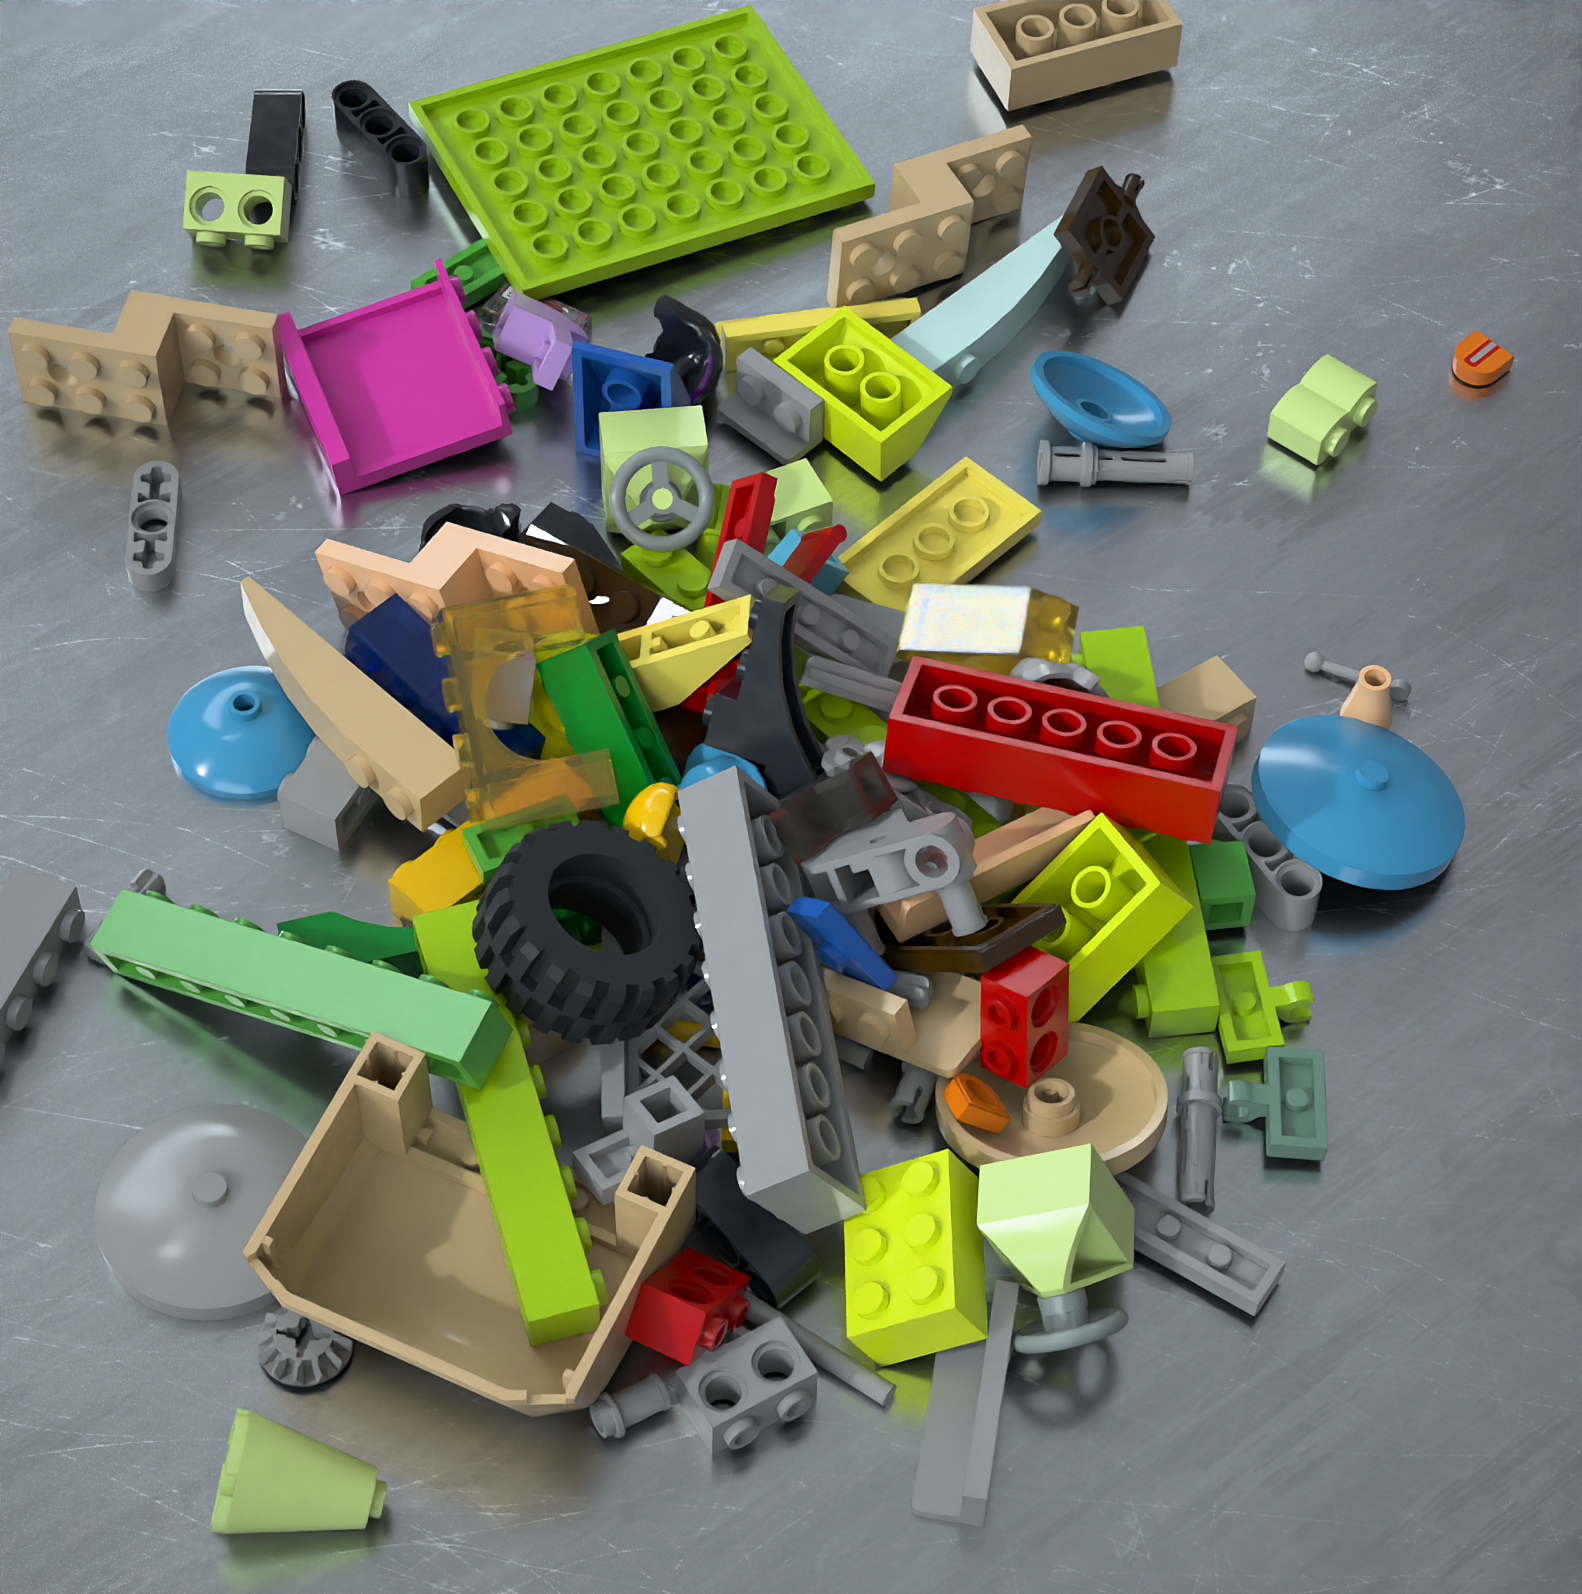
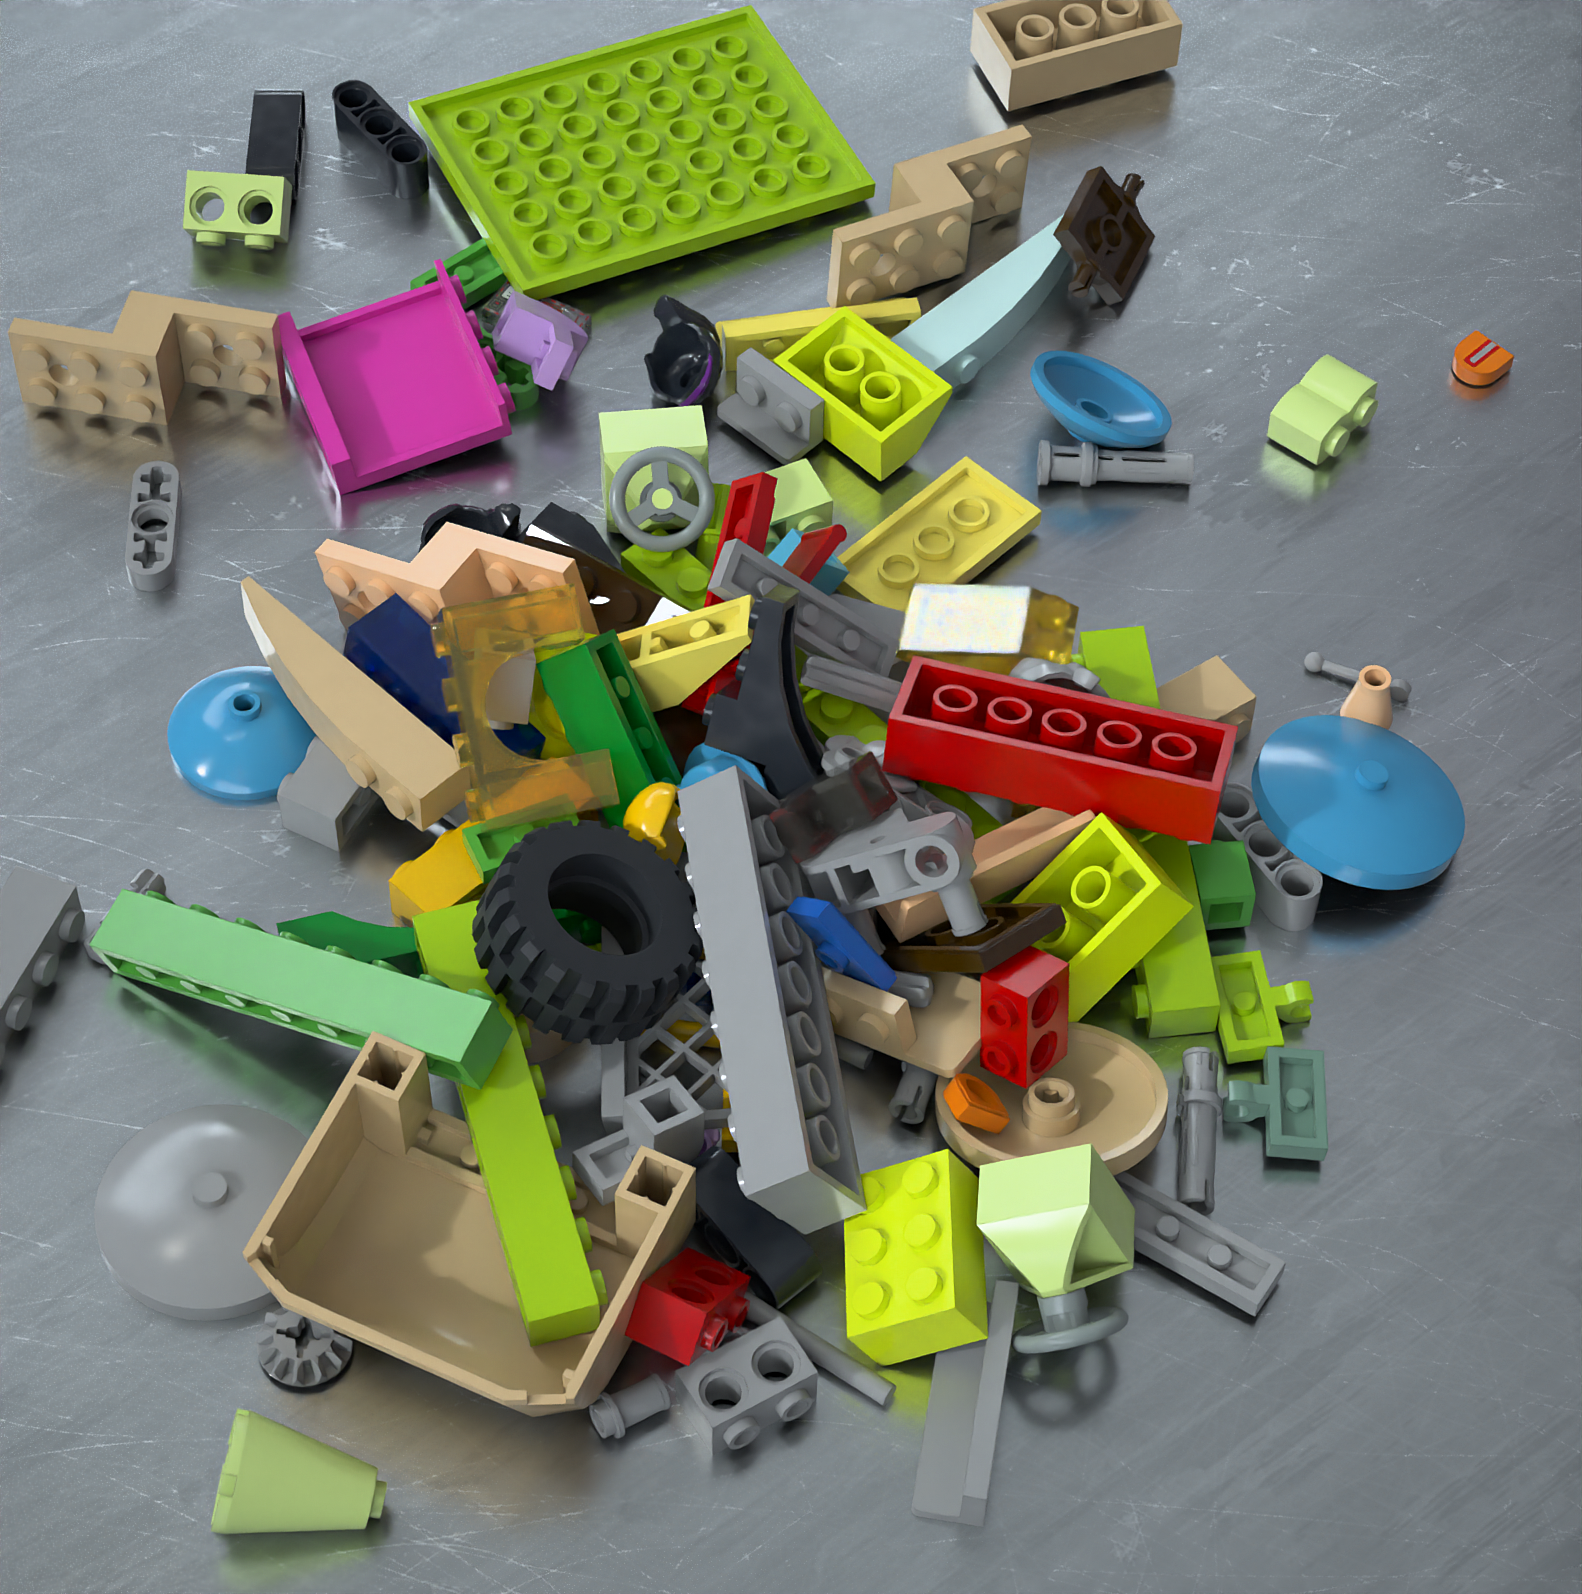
(618, 382): blue slope -> none

